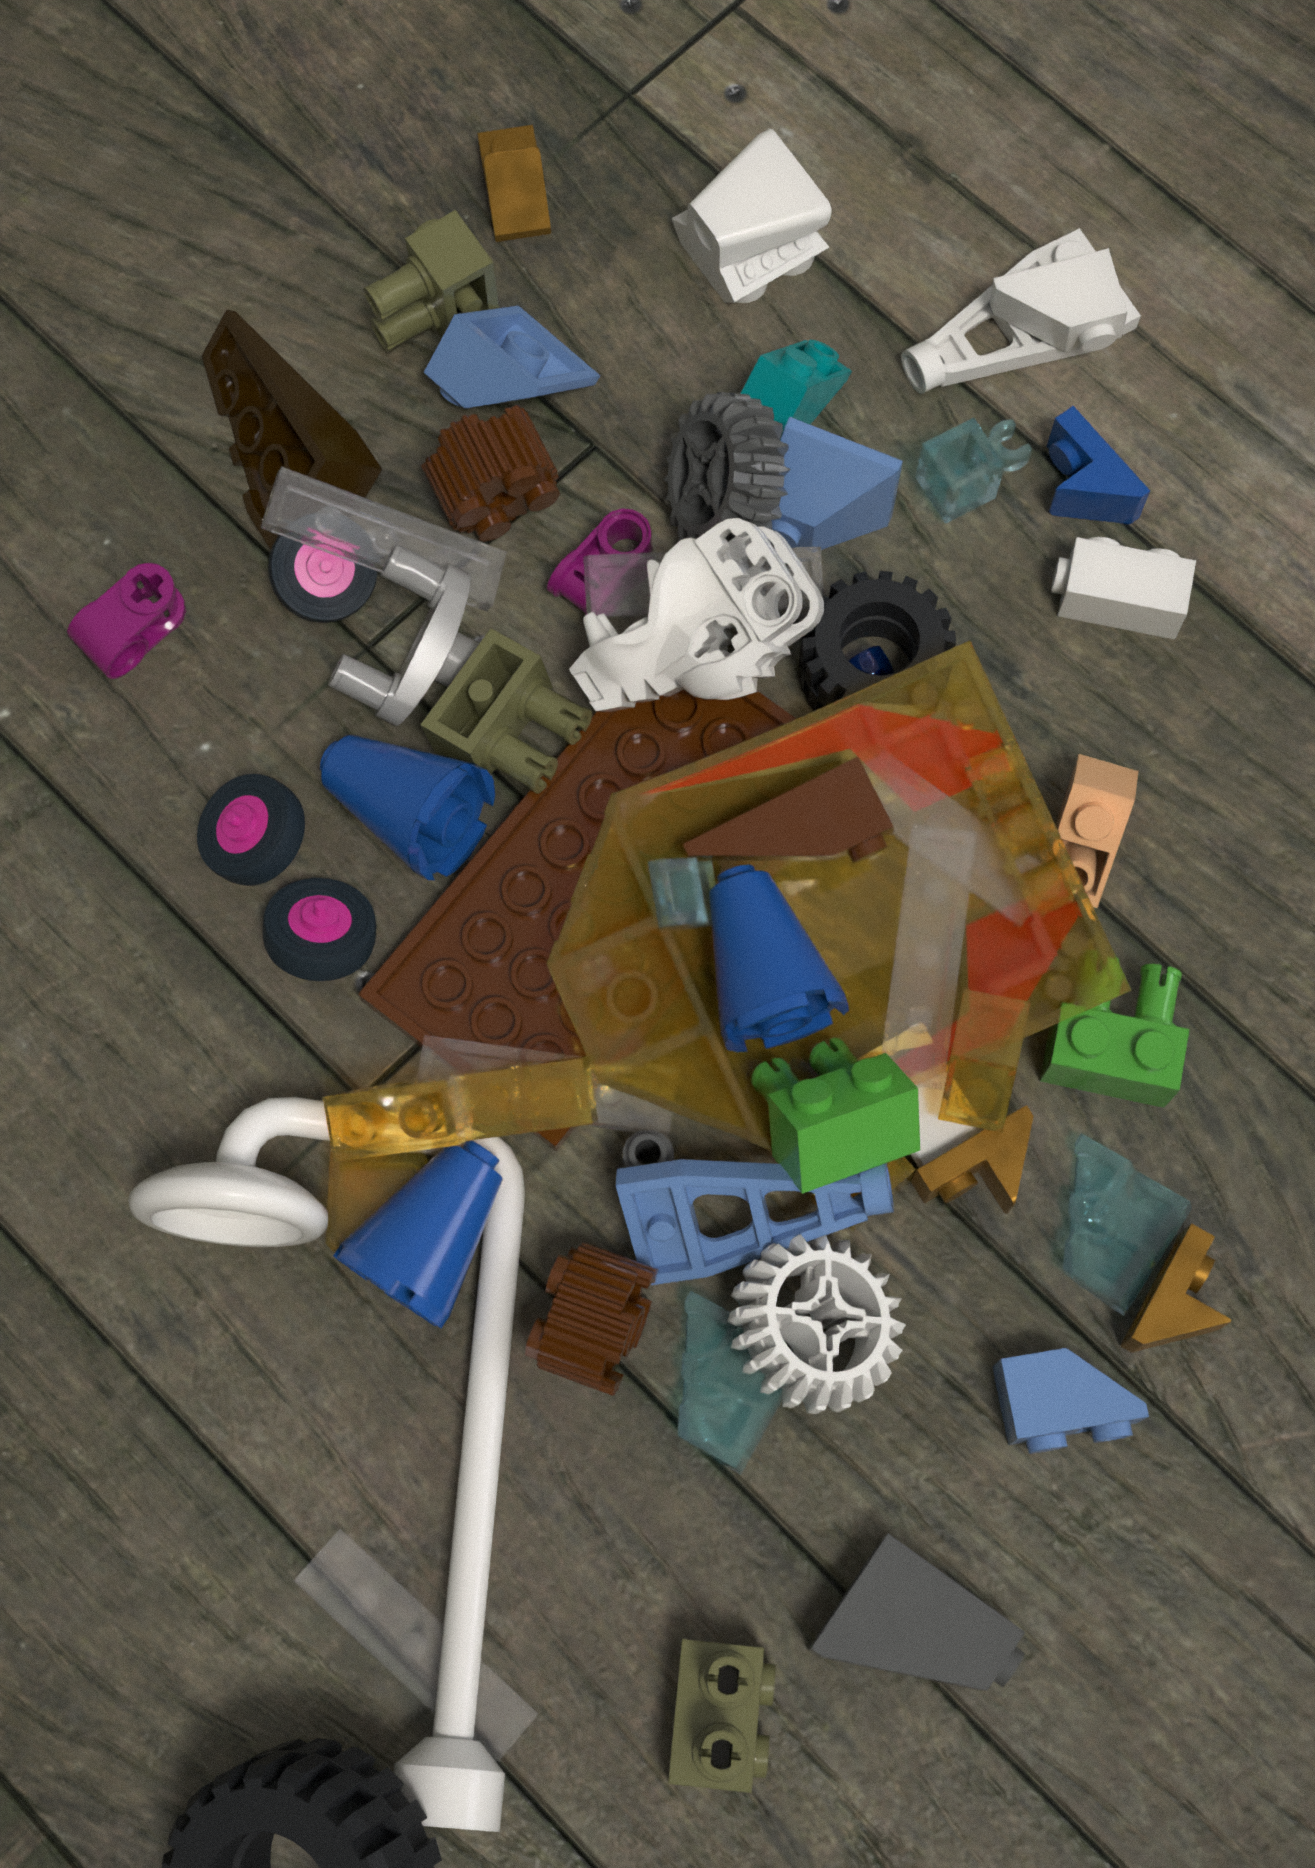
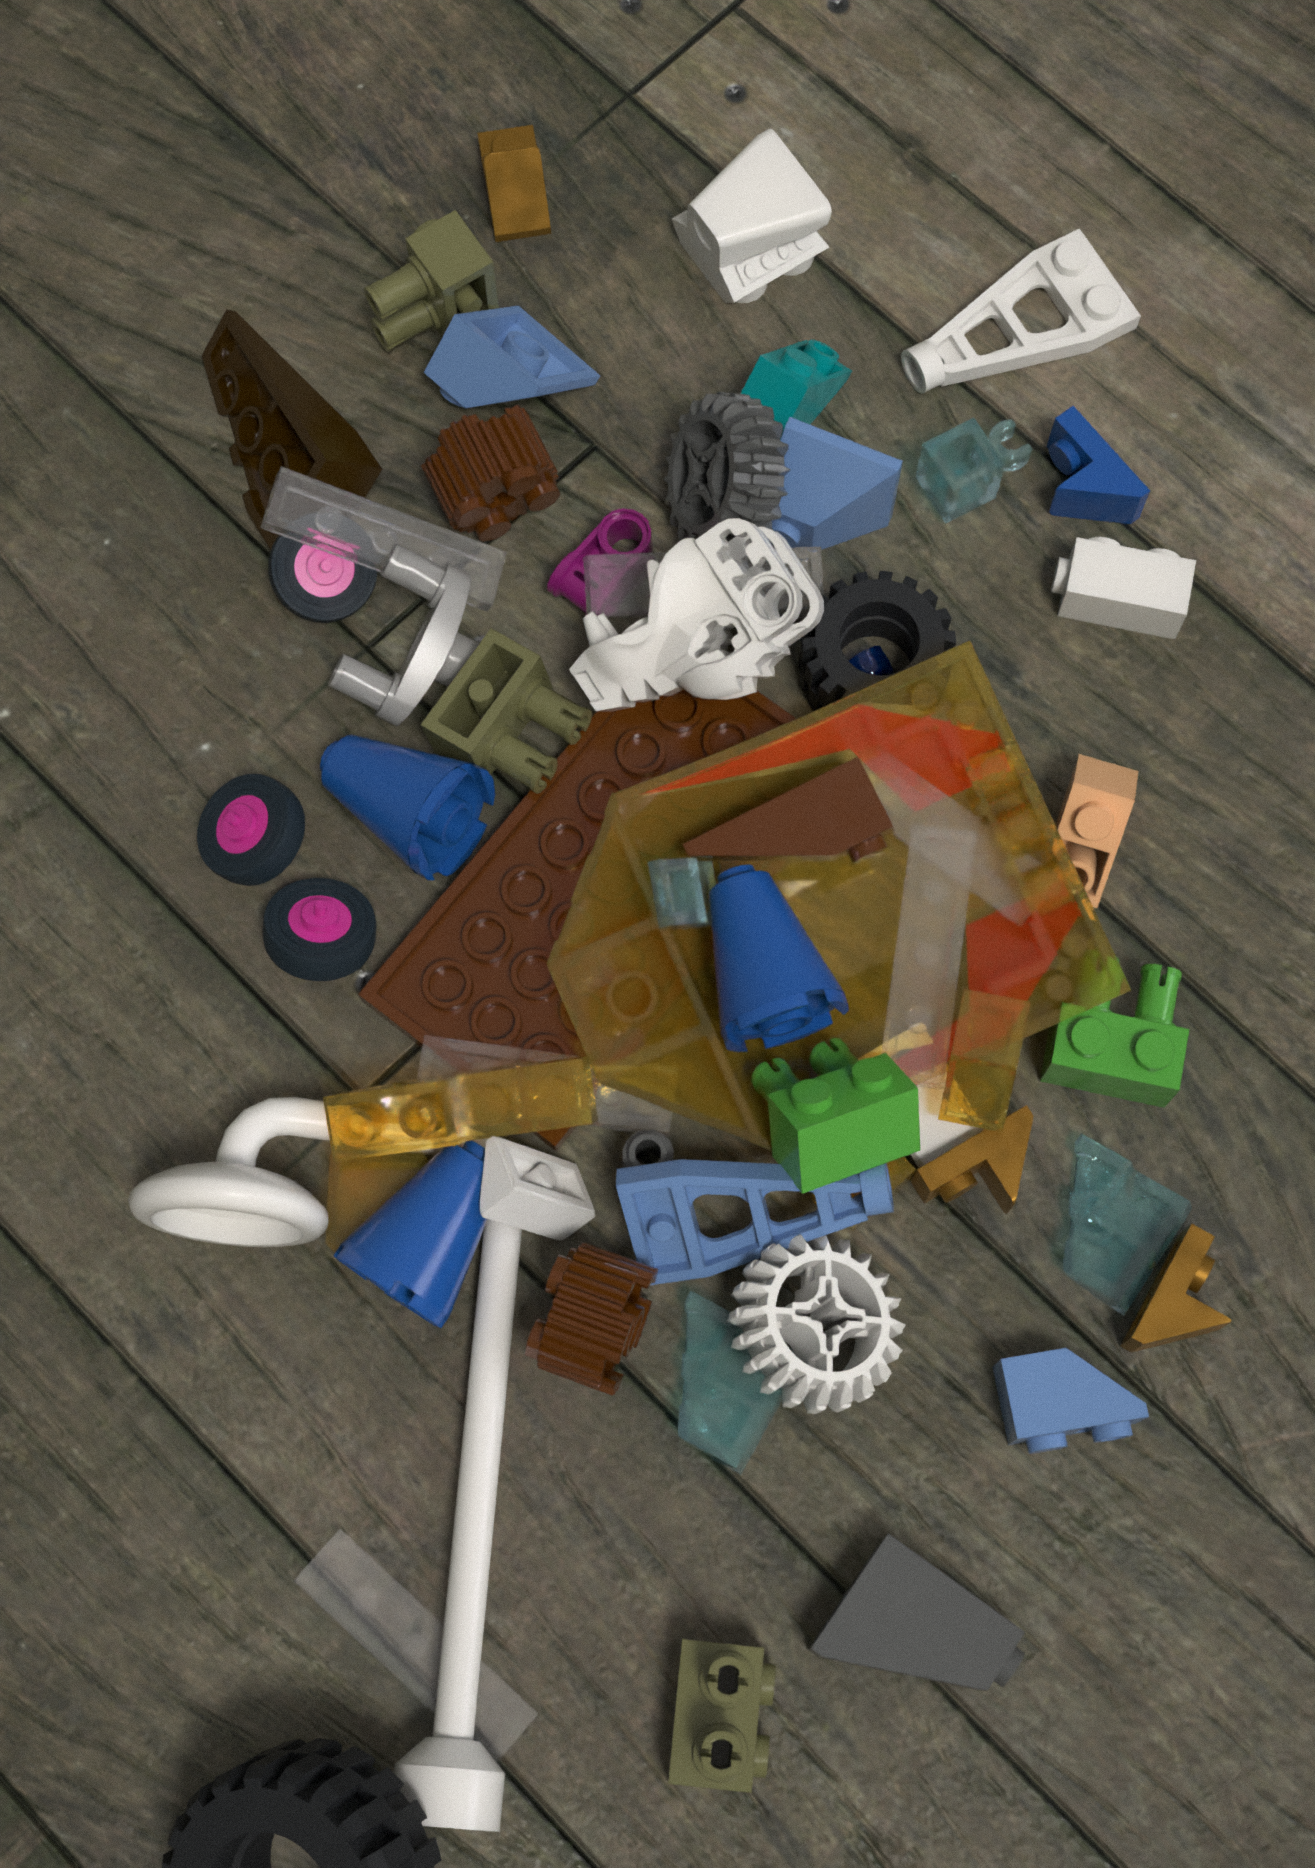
(124, 623): magenta piece -> none
(533, 1190): none -> white slope
(1065, 302): white slope -> none

